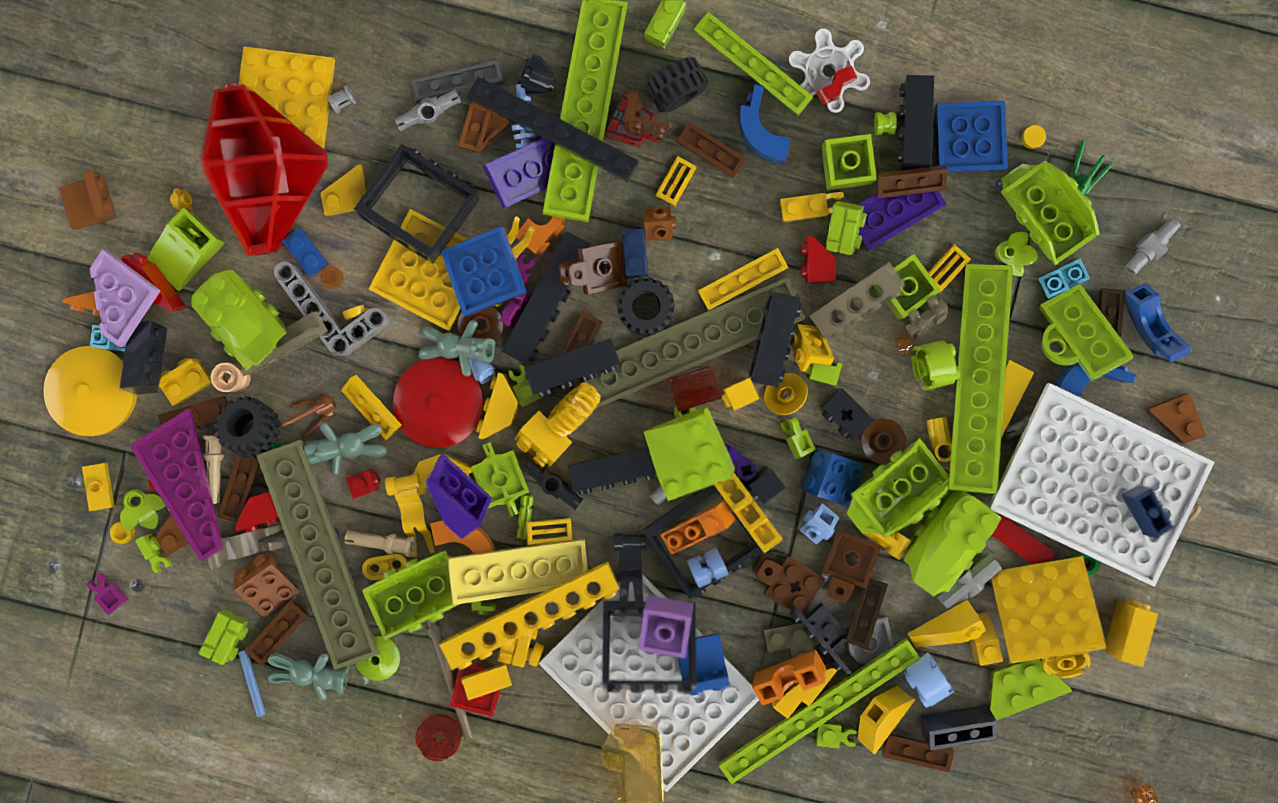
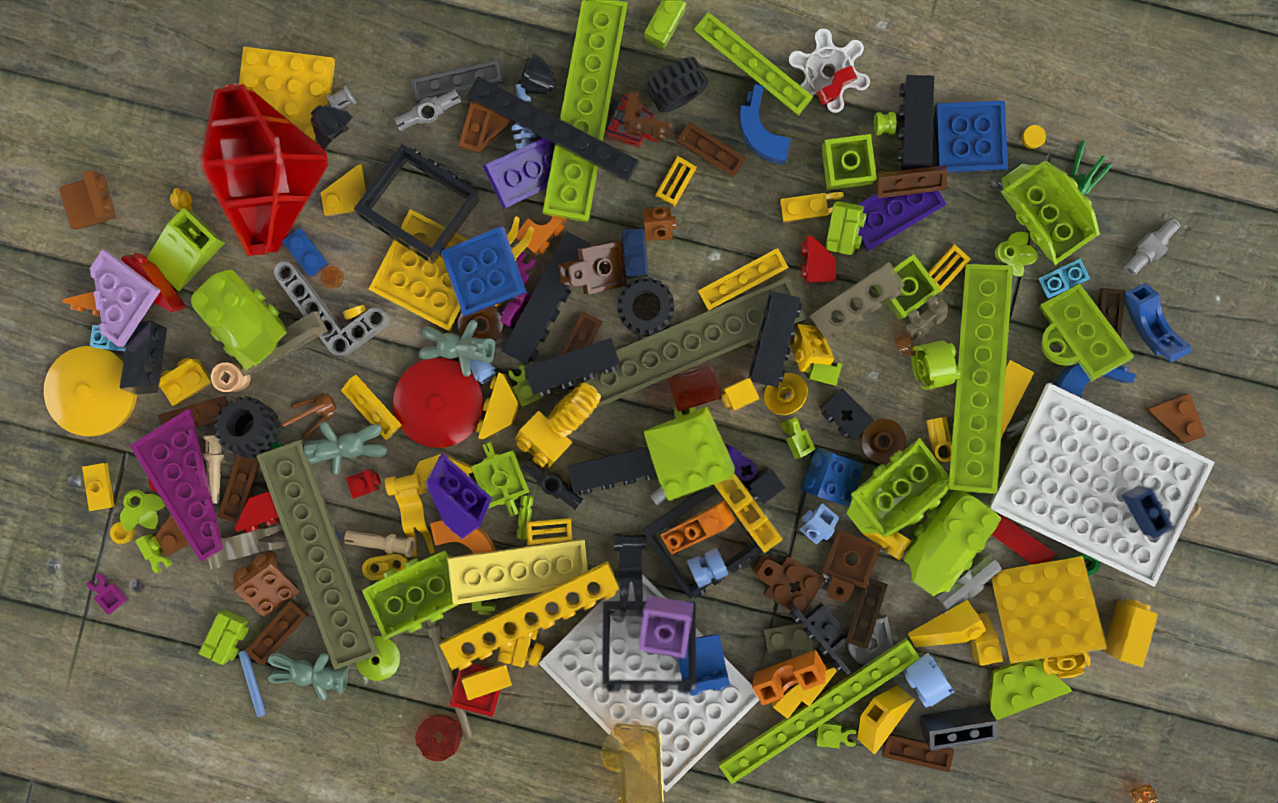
(329, 123): none -> black brick

